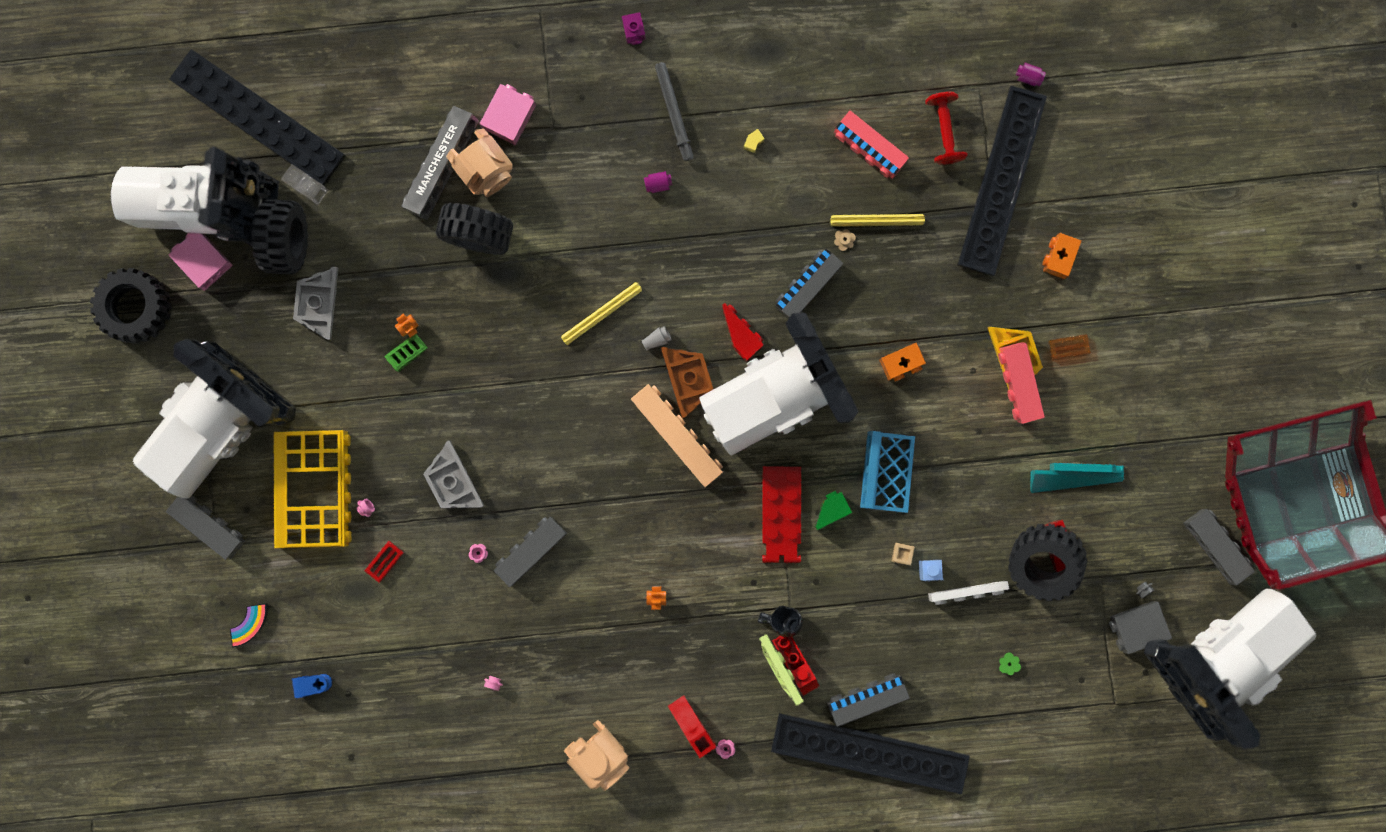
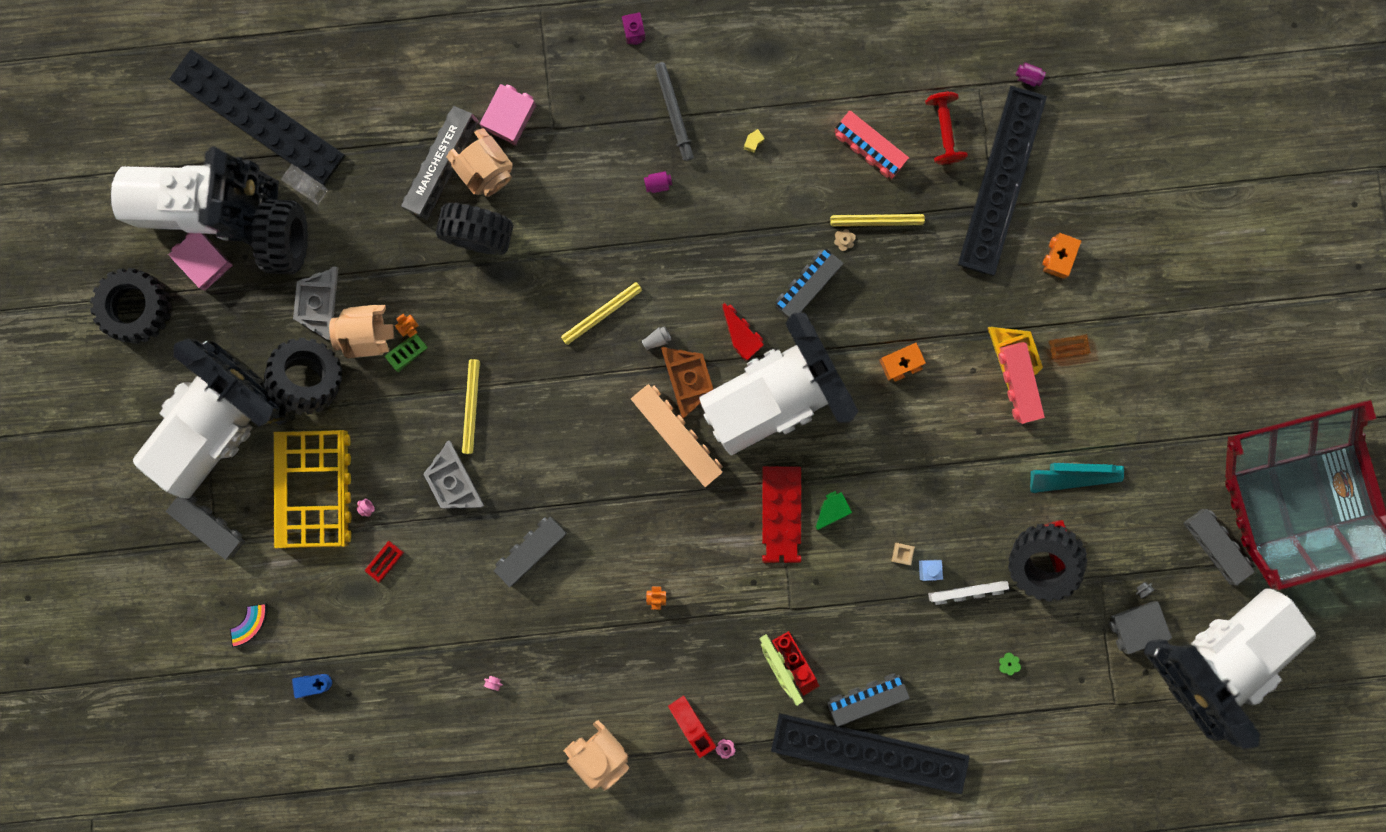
(305, 354): none -> black tyre
(361, 331): none -> light nougat piece
(471, 404): none -> light yellow axle
(473, 550): bright pink plate -> none
(783, 620): black hair -> none
(872, 466): dark azure fence -> none

